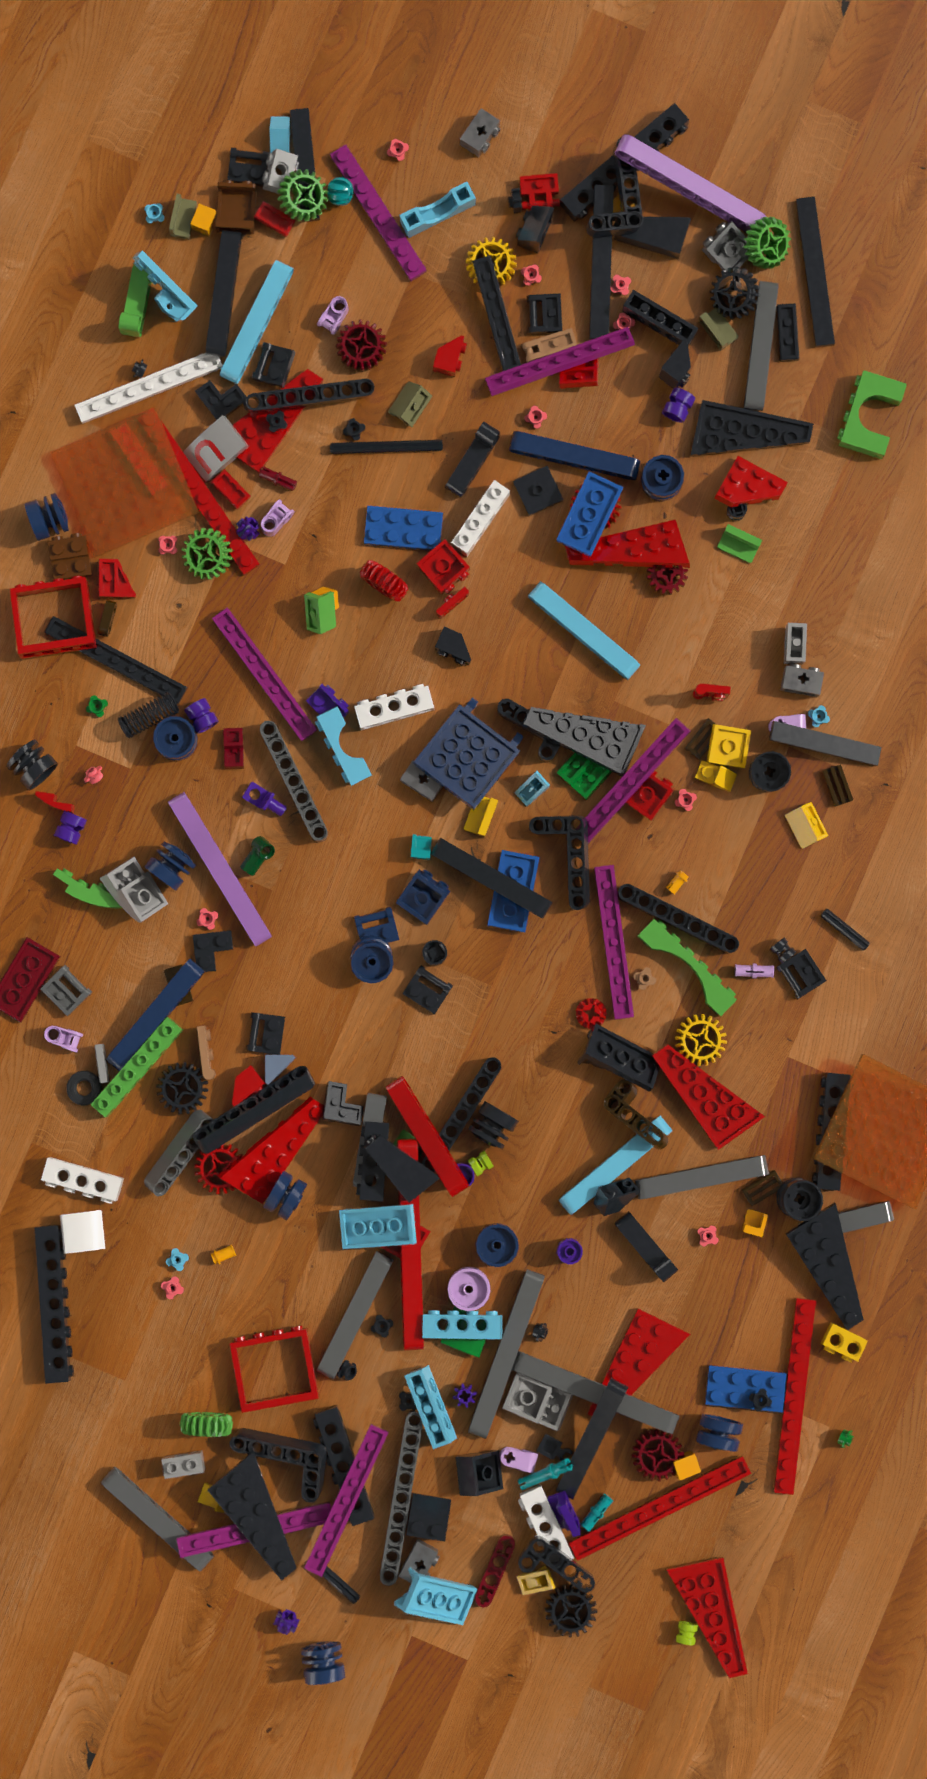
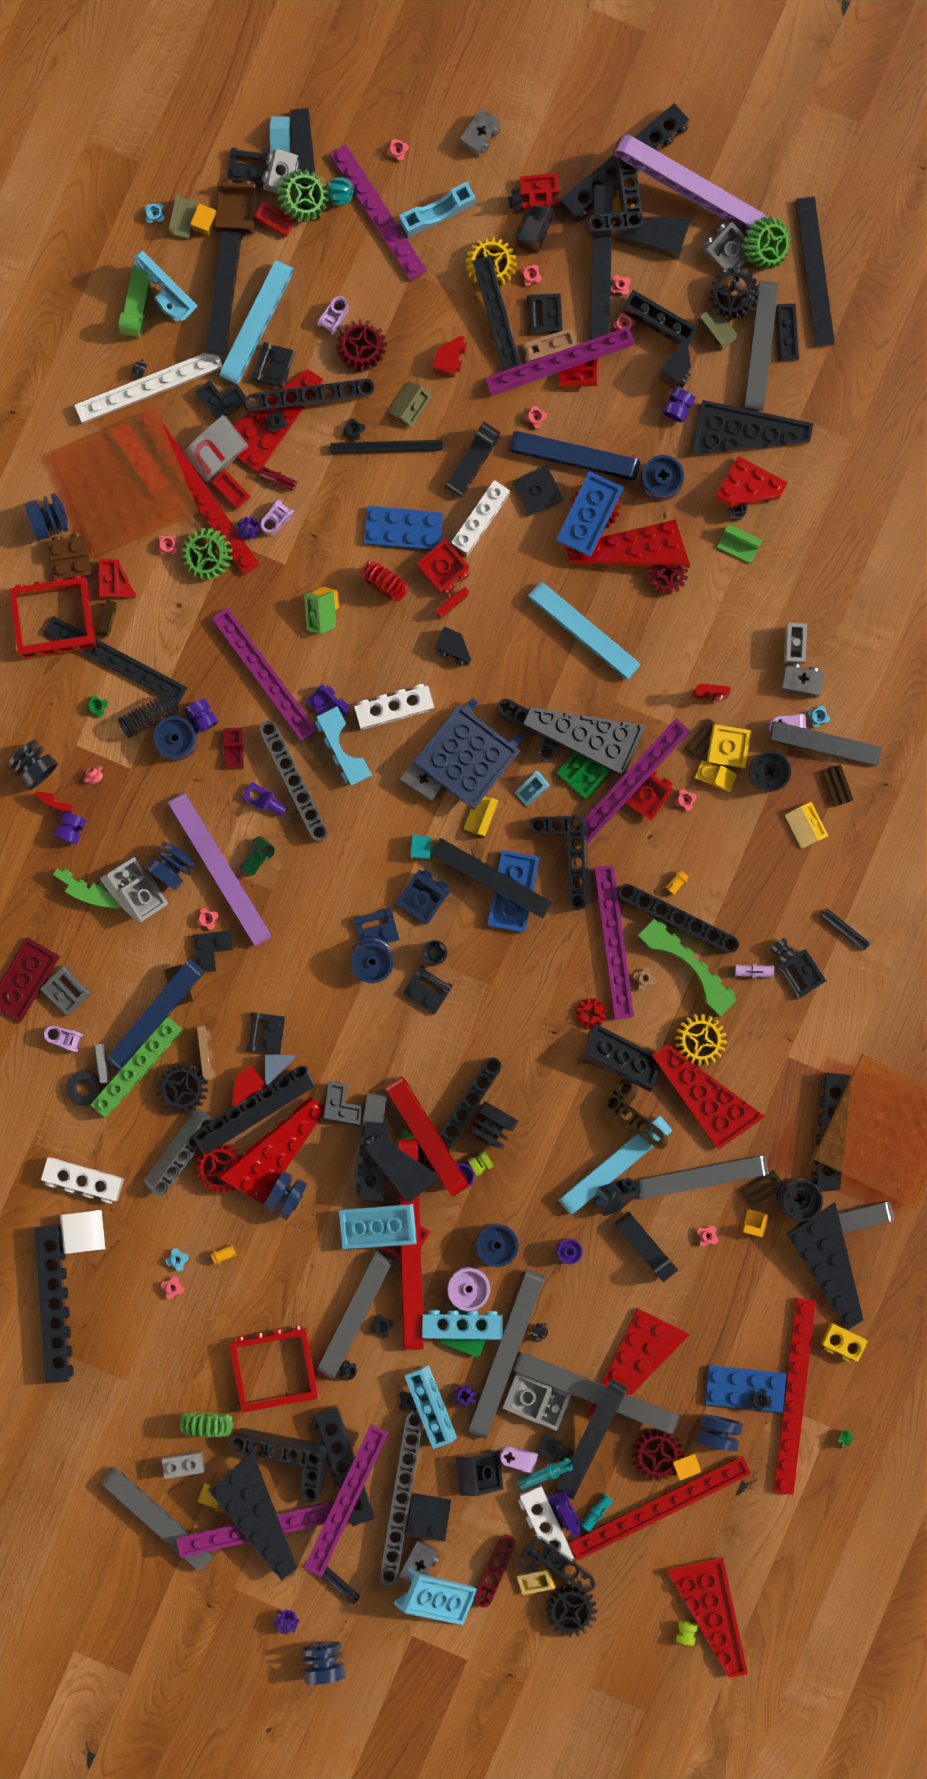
(855, 435): bright green arch -> none

